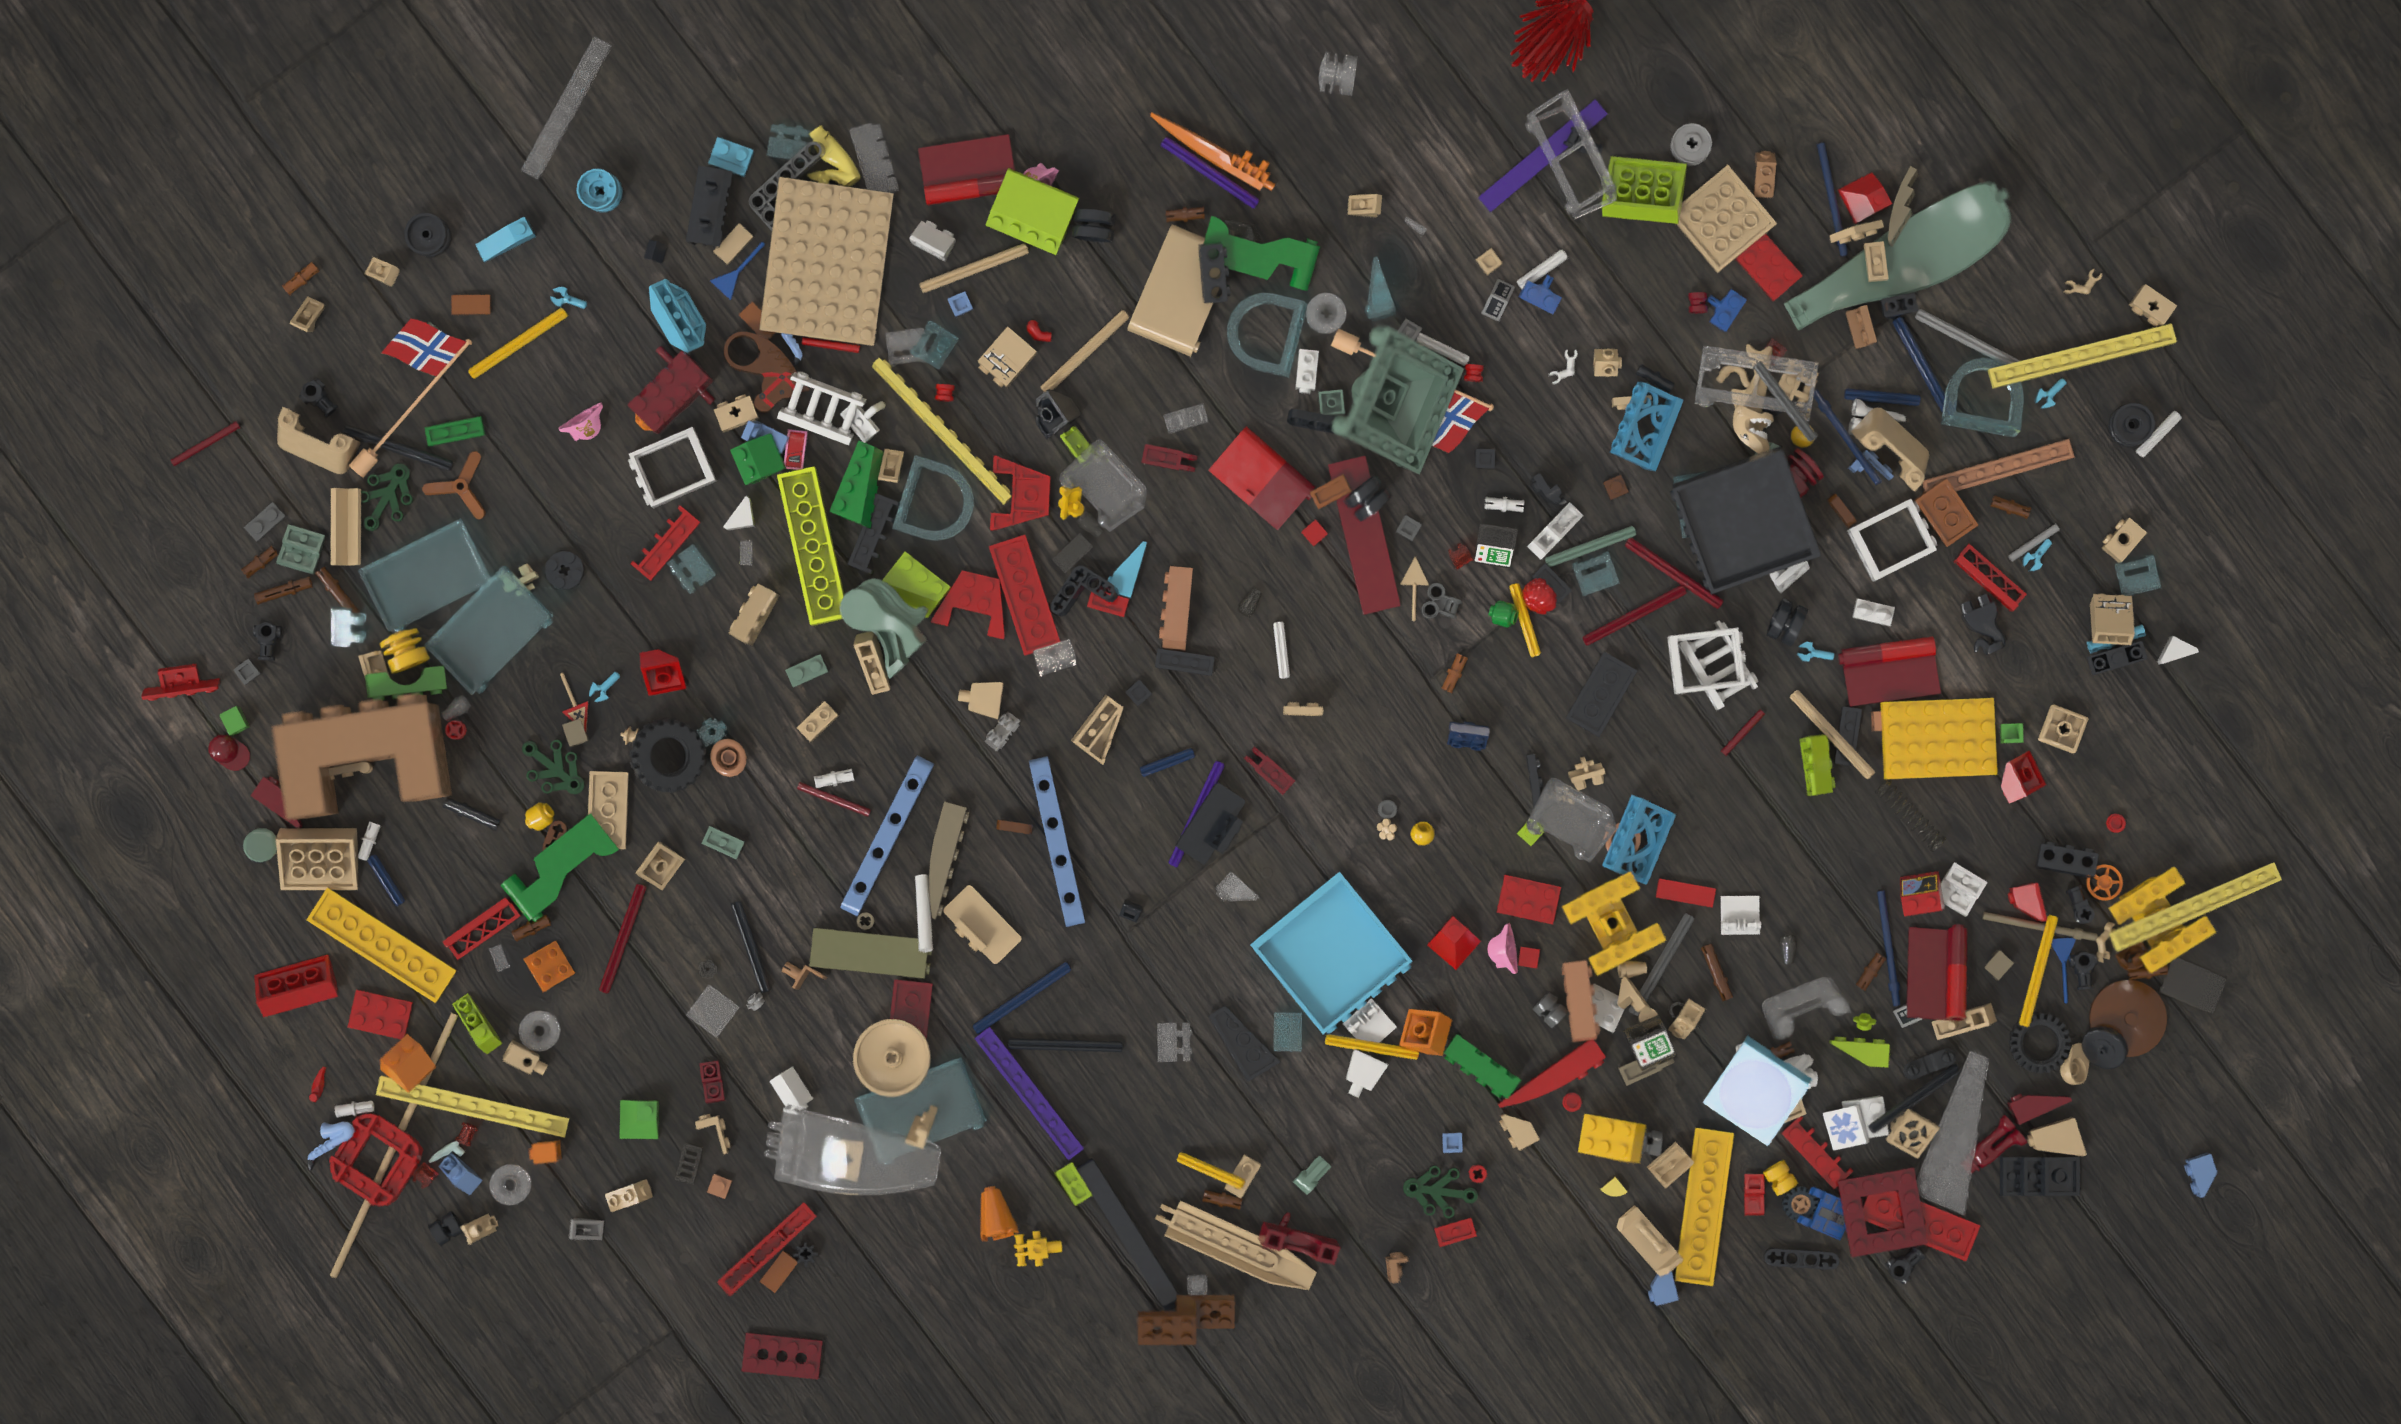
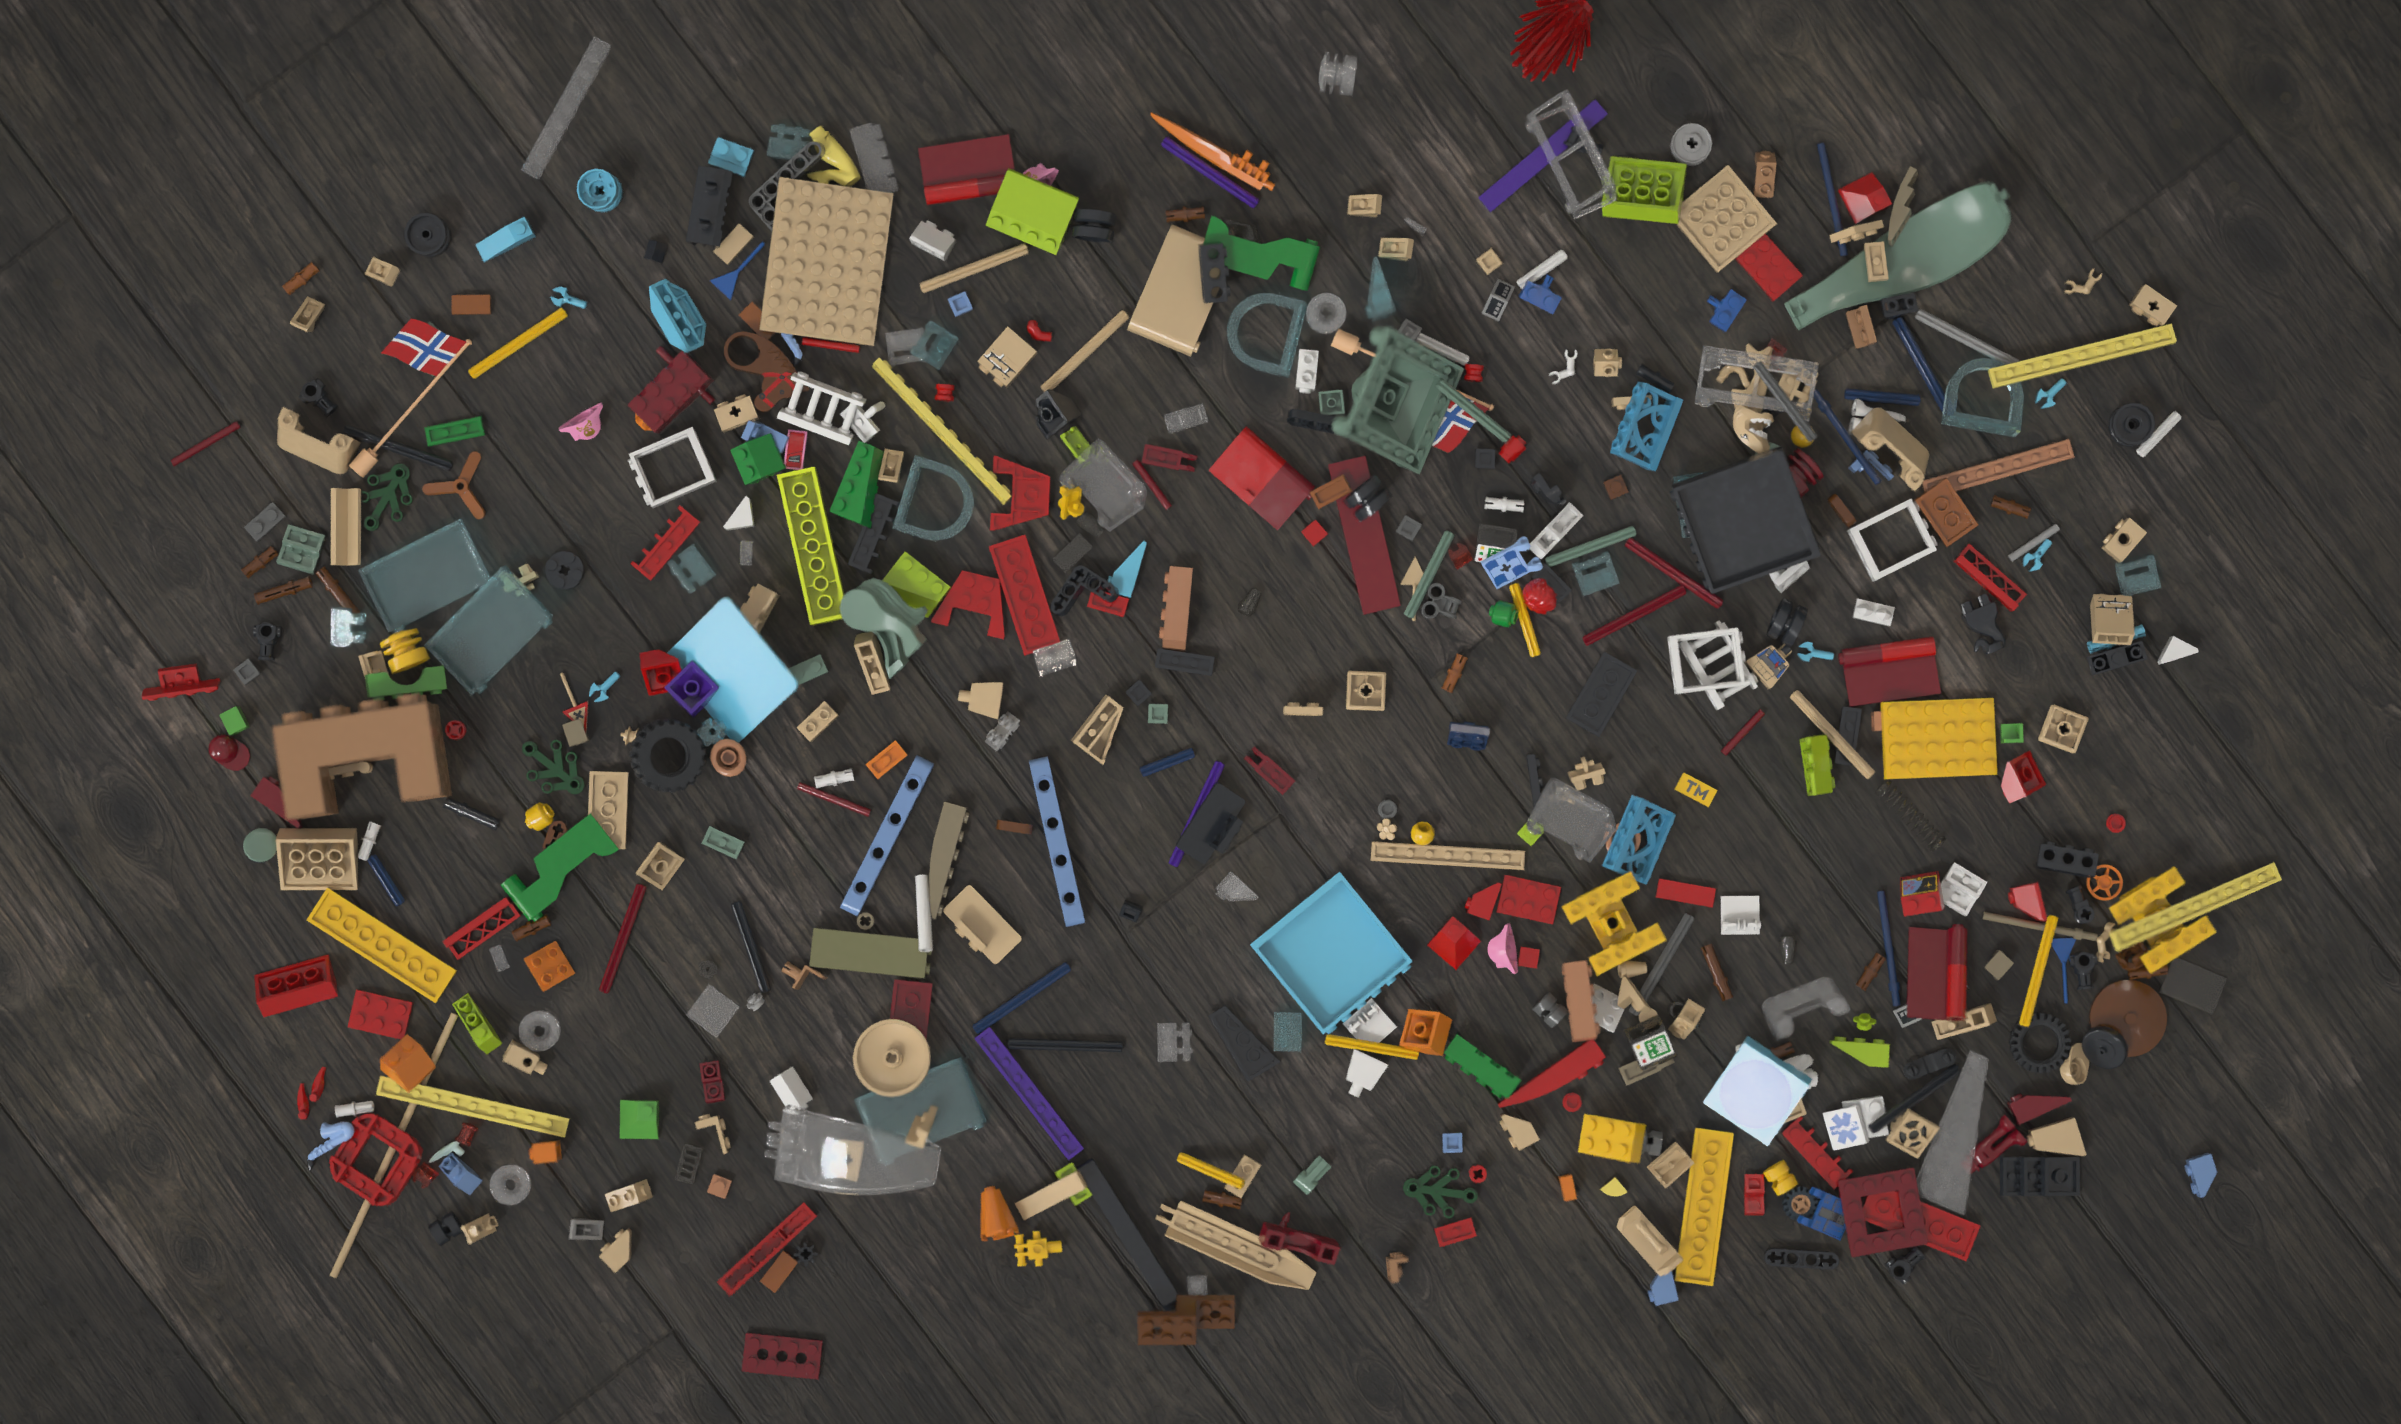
(302, 1102): none -> red bar
(456, 708): clear cone -> none
(618, 1252): none -> tan slope
(692, 689): none -> dark purple slope
(740, 664): none -> medium azure piece
(886, 759): none -> orange plate
(1051, 1195): none -> tan tile
(1152, 485): none -> dark red bar
(1158, 713): none -> sand green plate
(1281, 650): white axle -> none
(1355, 698): none -> tan brick
(1396, 248): none -> tan slope
(1429, 574): none -> sand green axle
(1447, 855): none -> tan tile
(1473, 410): none -> sand green axle
(1483, 901): none -> red slope
(1509, 564): none -> light blue flag
(1512, 449): none -> red brick
(1567, 1187): none -> orange piece
(1695, 789): none -> yellow tile
(1698, 302): dark red wheel -> none
(1769, 664): none -> torso

